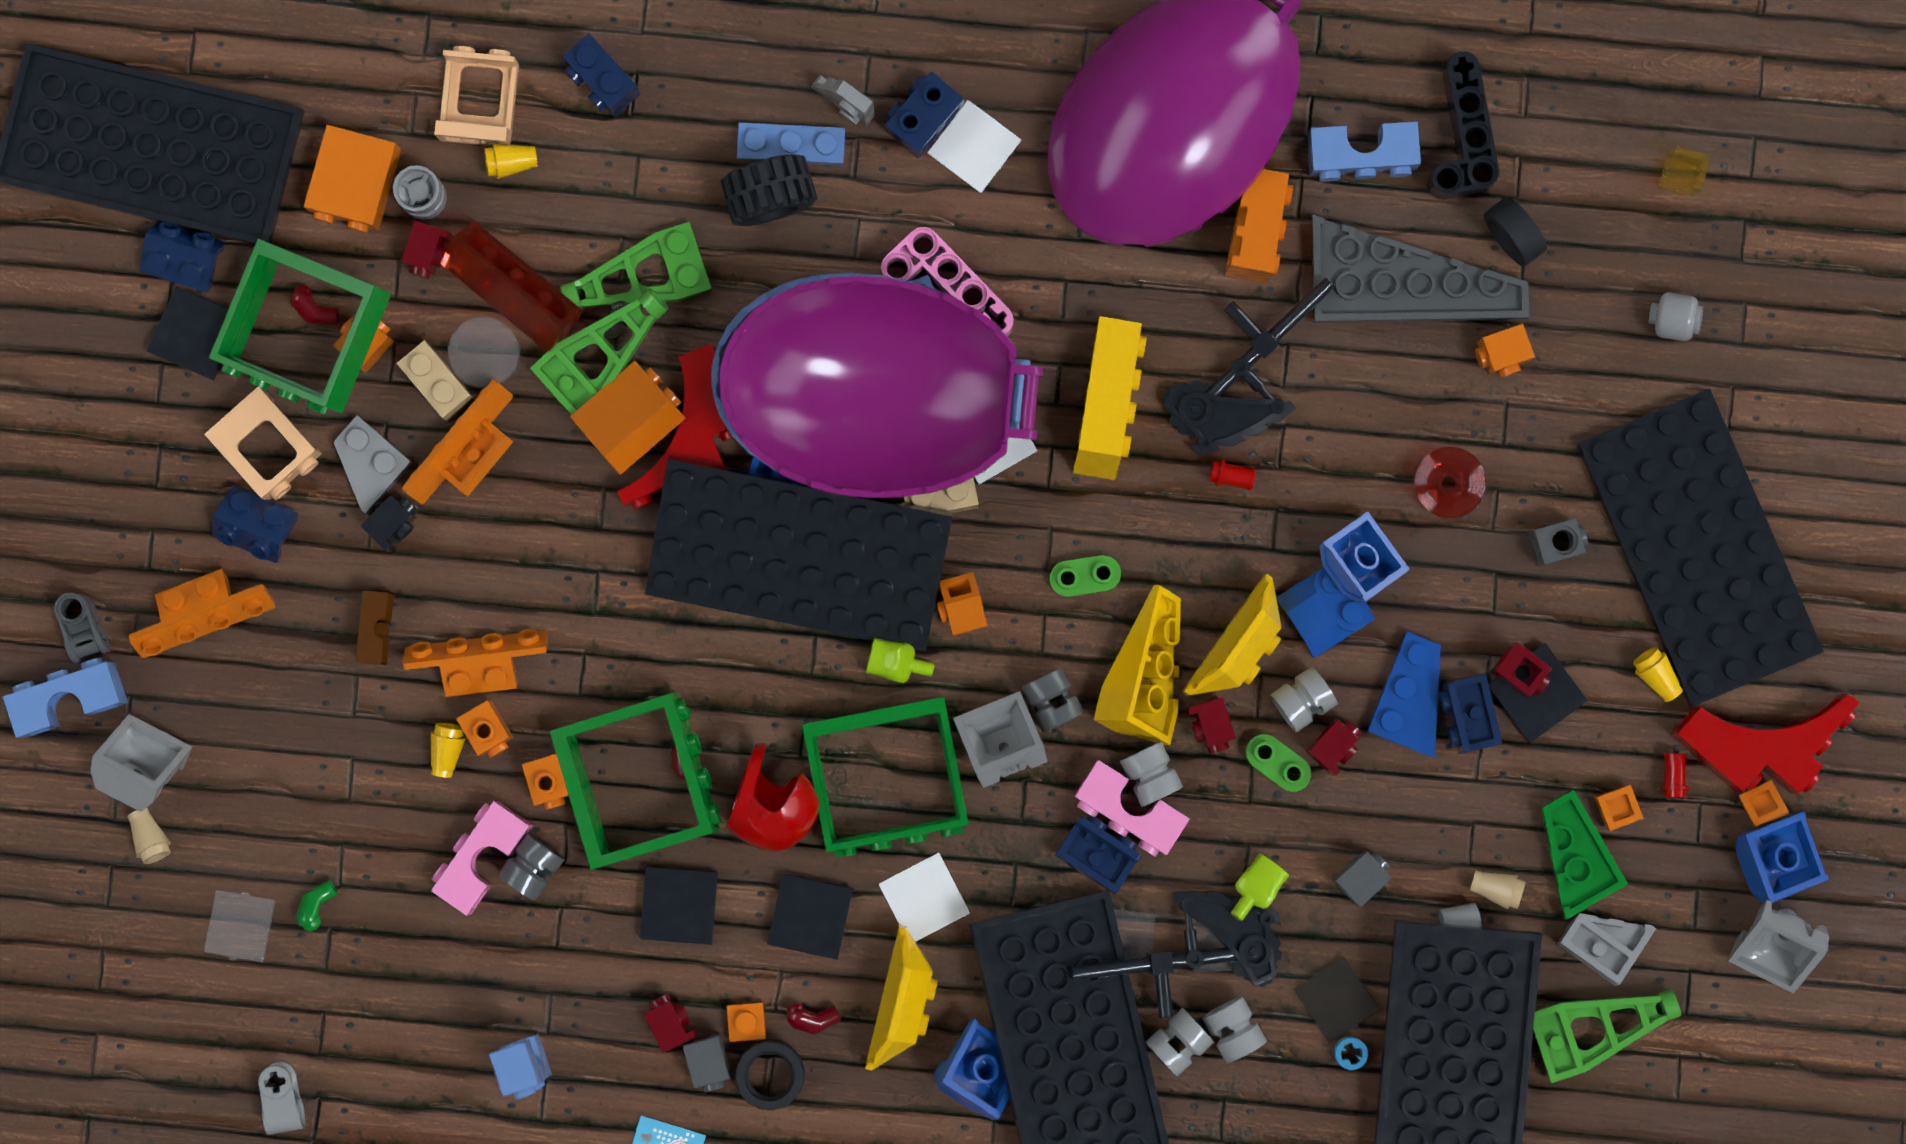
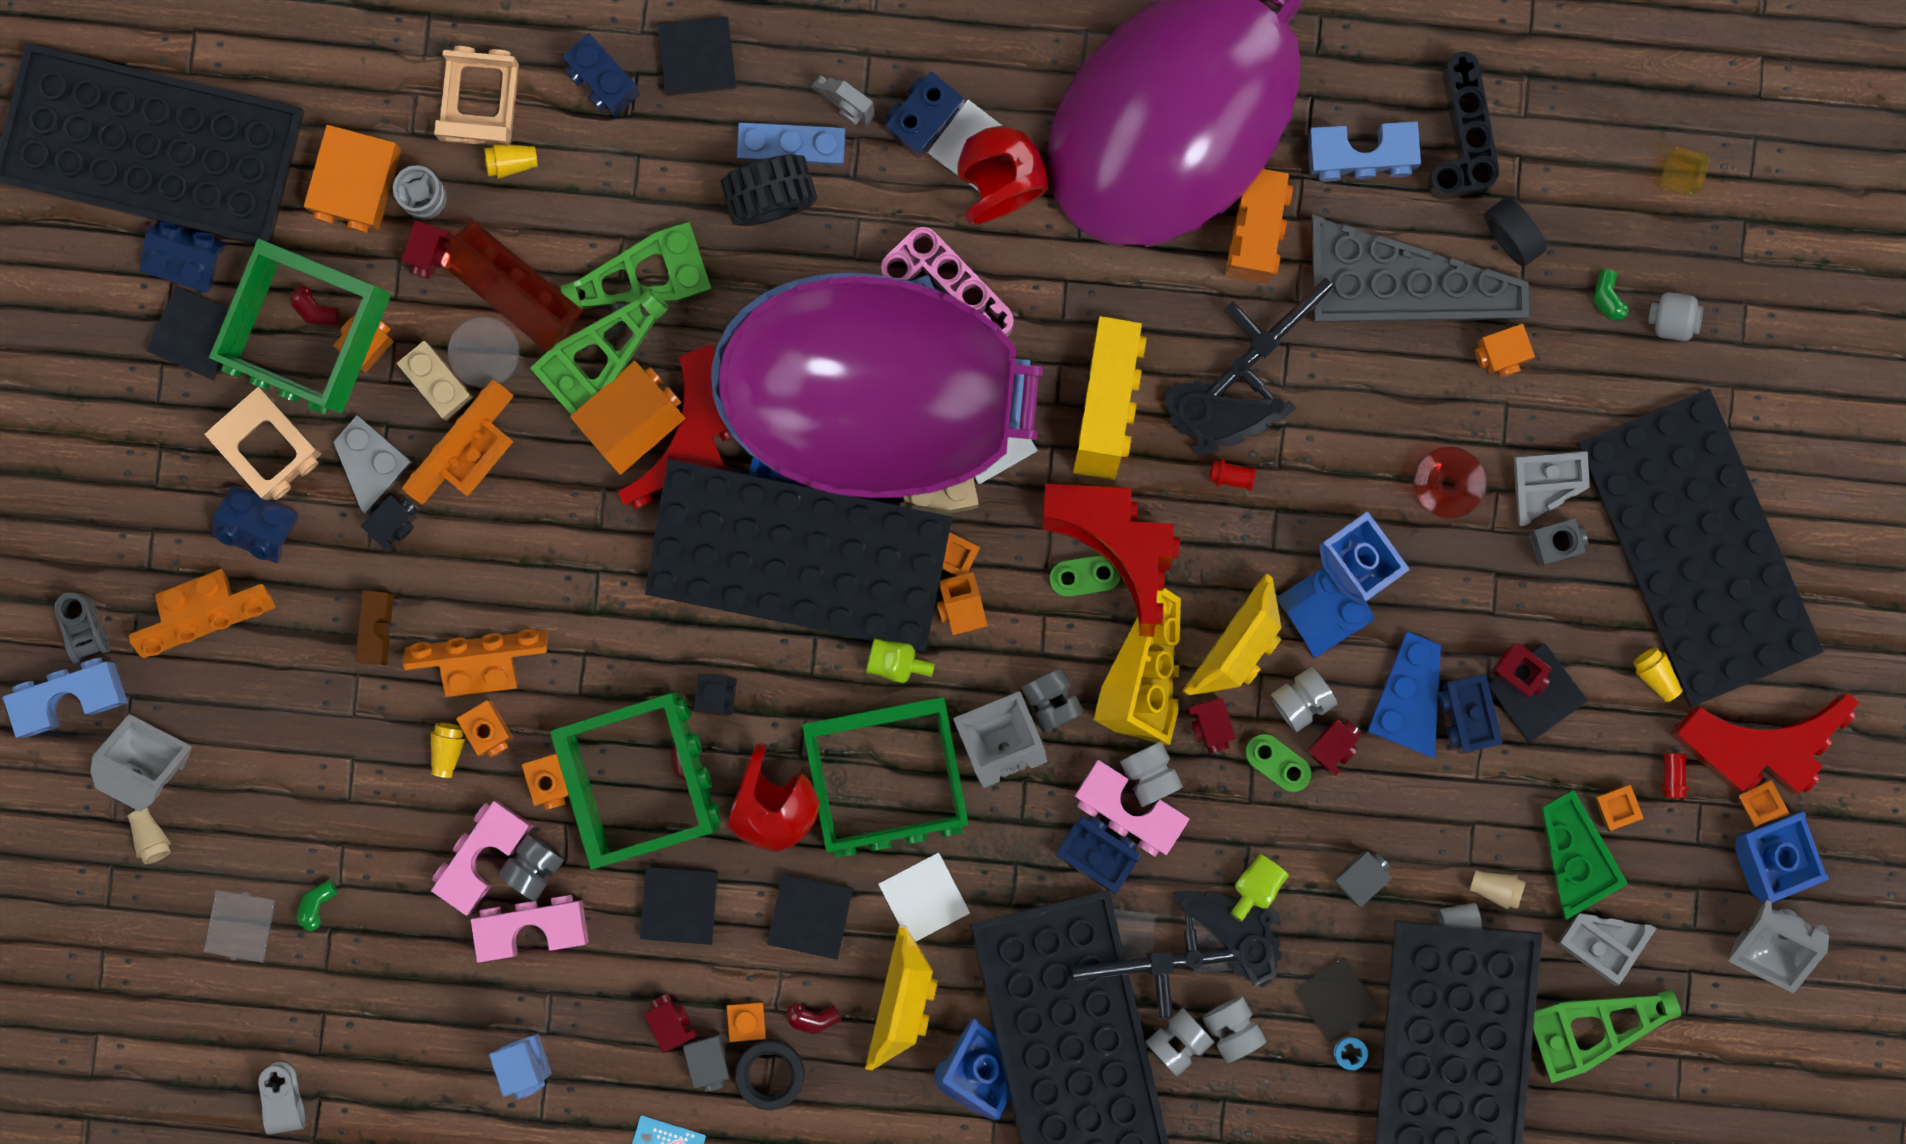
(497, 931): none -> bright pink arch
(697, 56): none -> black tile
(715, 694): none -> black brick
(959, 555): none -> orange plate
(1005, 171): none -> red piece
(1109, 524): none -> red arch
(1547, 481): none -> light grey wing
(1606, 299): none -> green arm

